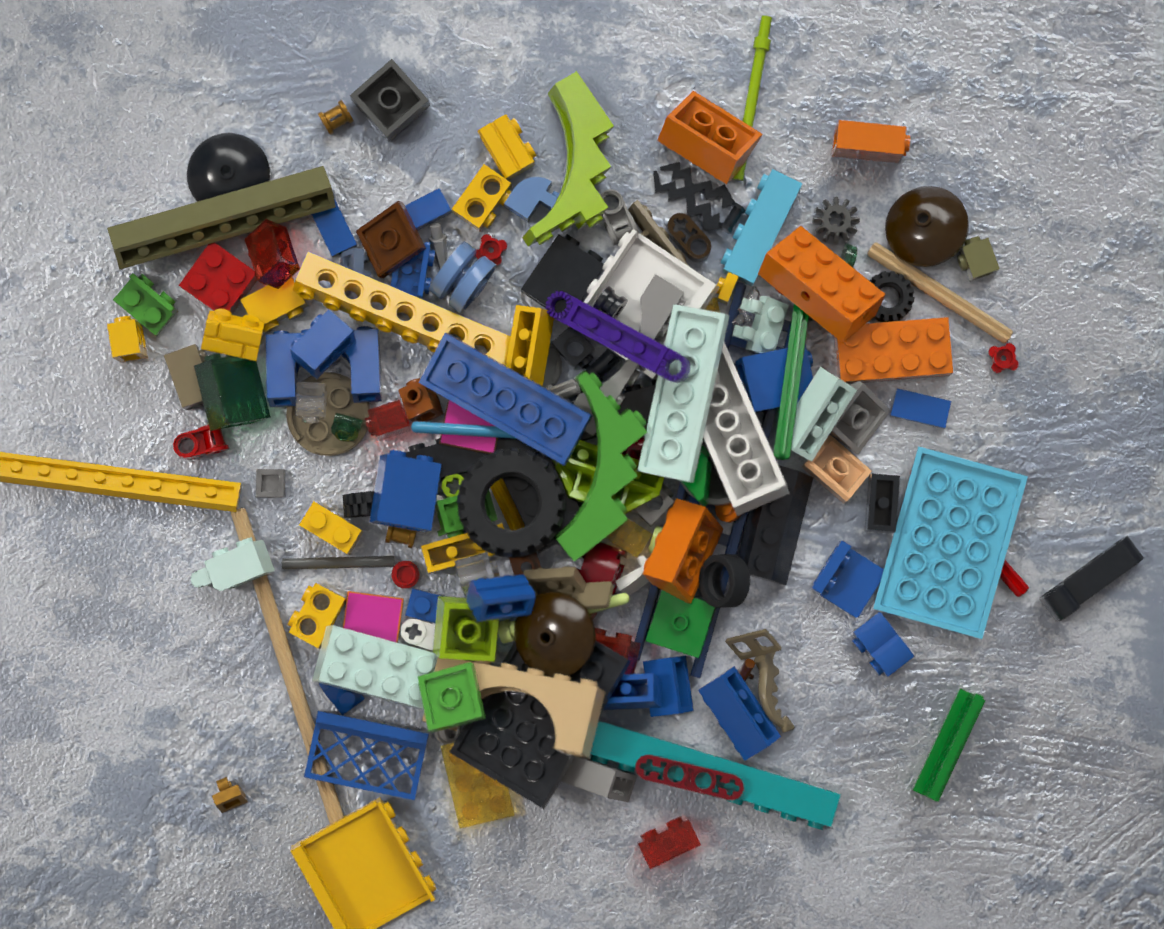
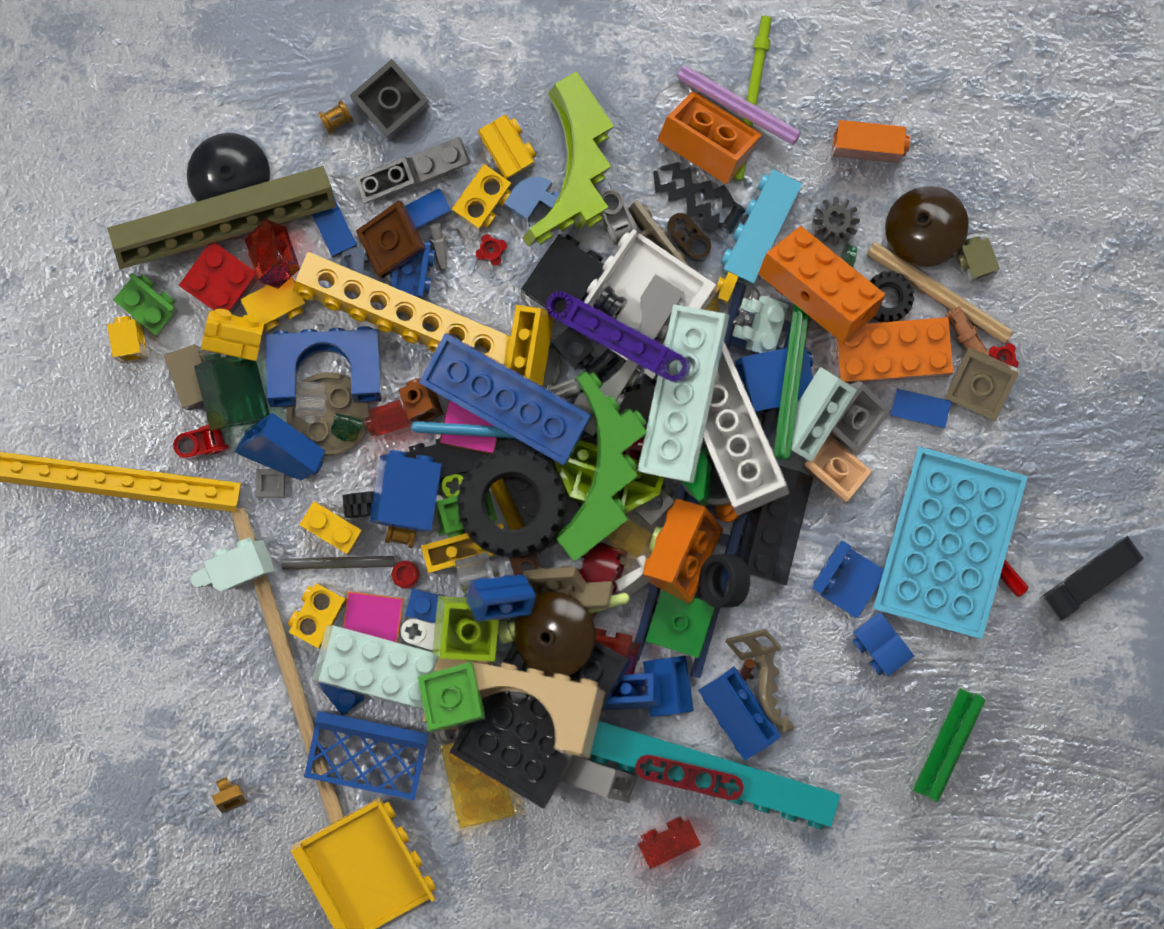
(281, 448): none -> blue slope
(322, 343): brick -> none
(412, 170): none -> dark grey slope
(465, 279): medium blue wheel -> none
(739, 105): none -> lavender axle
(882, 503): black brick -> none
(966, 332): none -> nougat pin
(982, 383): none -> dark tan plate

